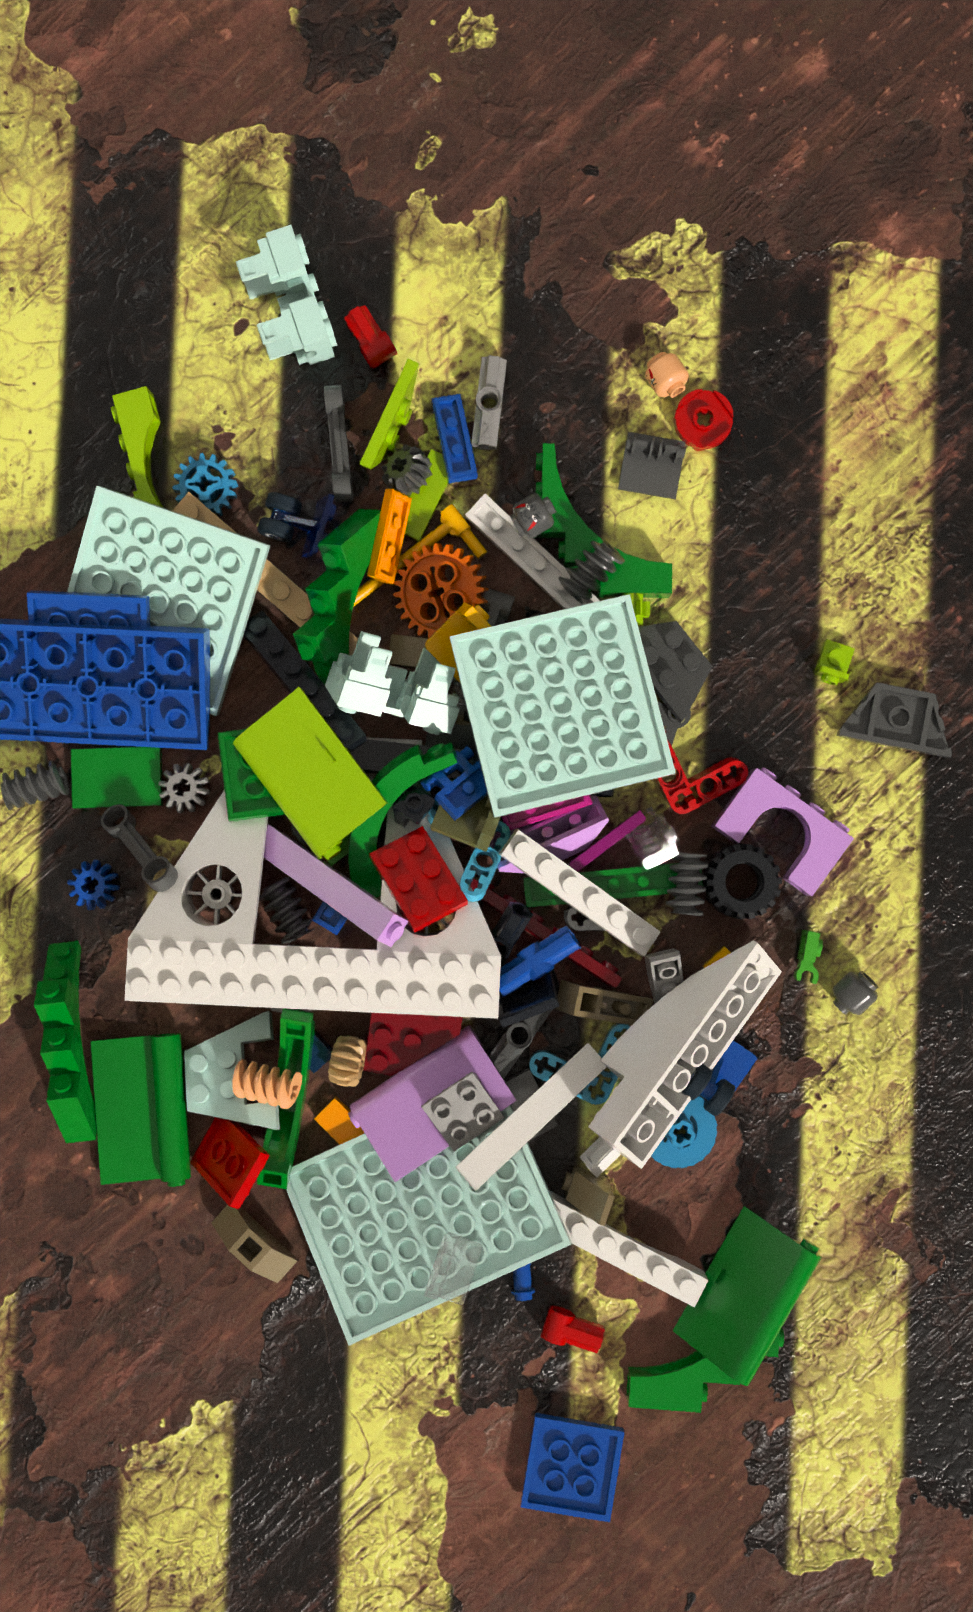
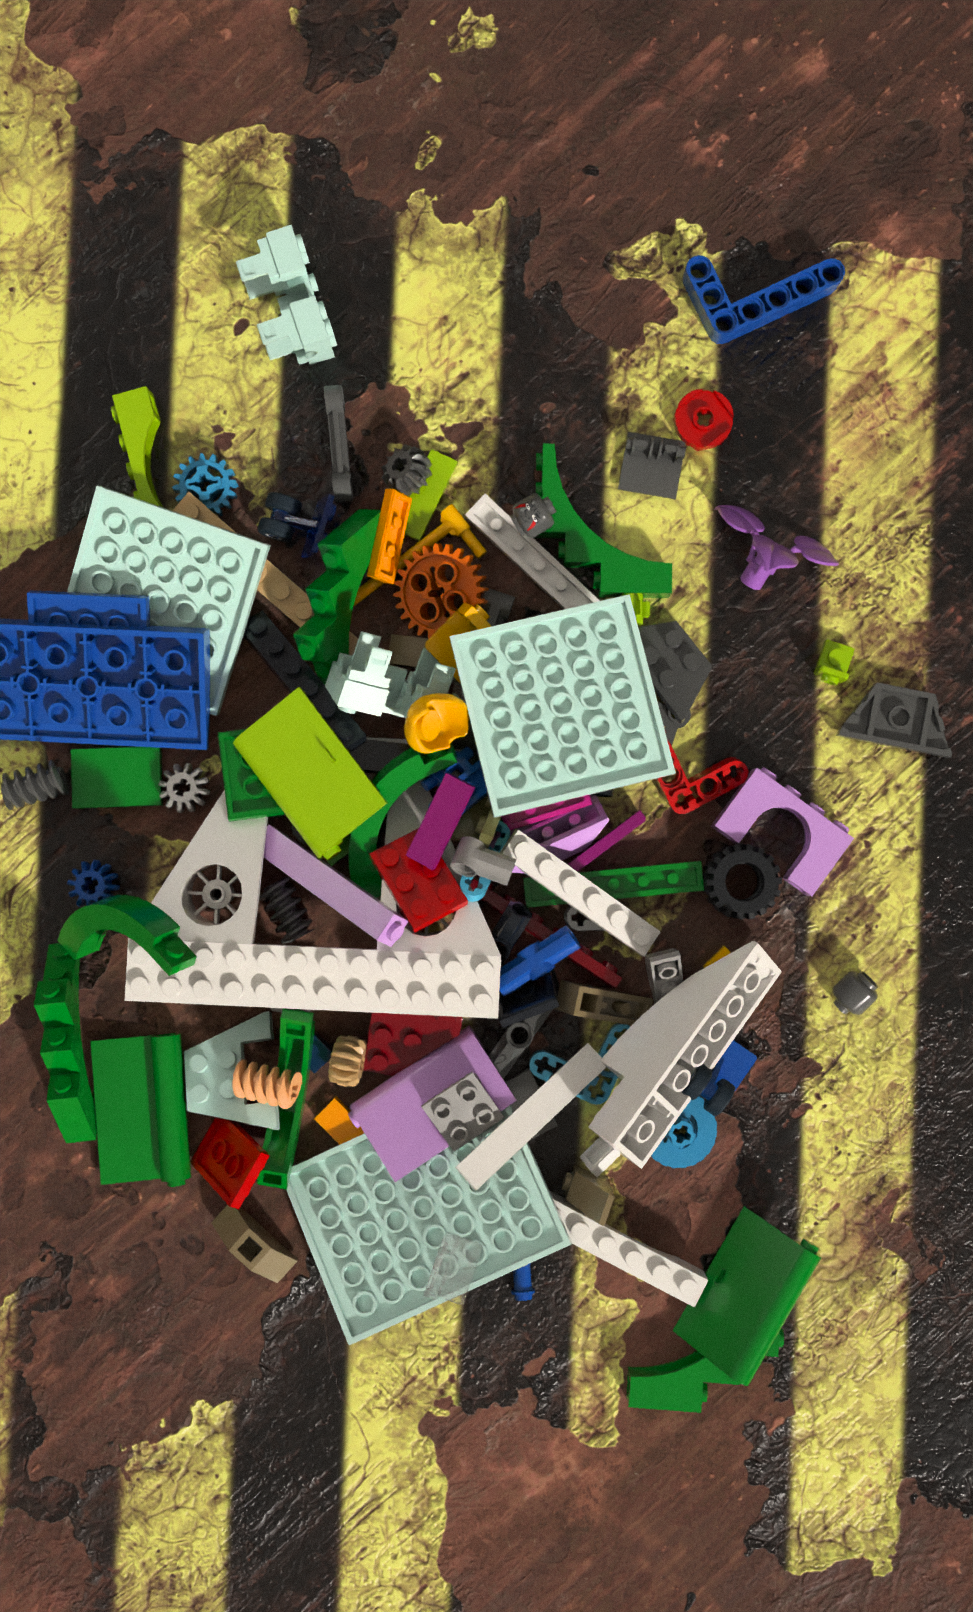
(134, 918): none -> green arch
(139, 848): dark grey piece -> none
(329, 918): blue tile -> none
(373, 342): red piece -> none
(394, 415): lime wing -> none
(412, 806): black bracket -> none
(435, 722): none -> yellow piece
(440, 821): none -> magenta tile
(454, 438): blue tile -> none
(475, 859): none -> light grey piece
(489, 386): light grey piece -> none
(564, 1327): red piece -> none
(572, 1467): blue plate -> none
(591, 570): dark grey piece -> none
(654, 841): clear bracket -> none
(666, 375): light nougat head -> none
(687, 884): dark grey piece -> none
(757, 302): none -> blue beam
(769, 553): none -> medium lavender plant
(809, 949): bright green plate -> none

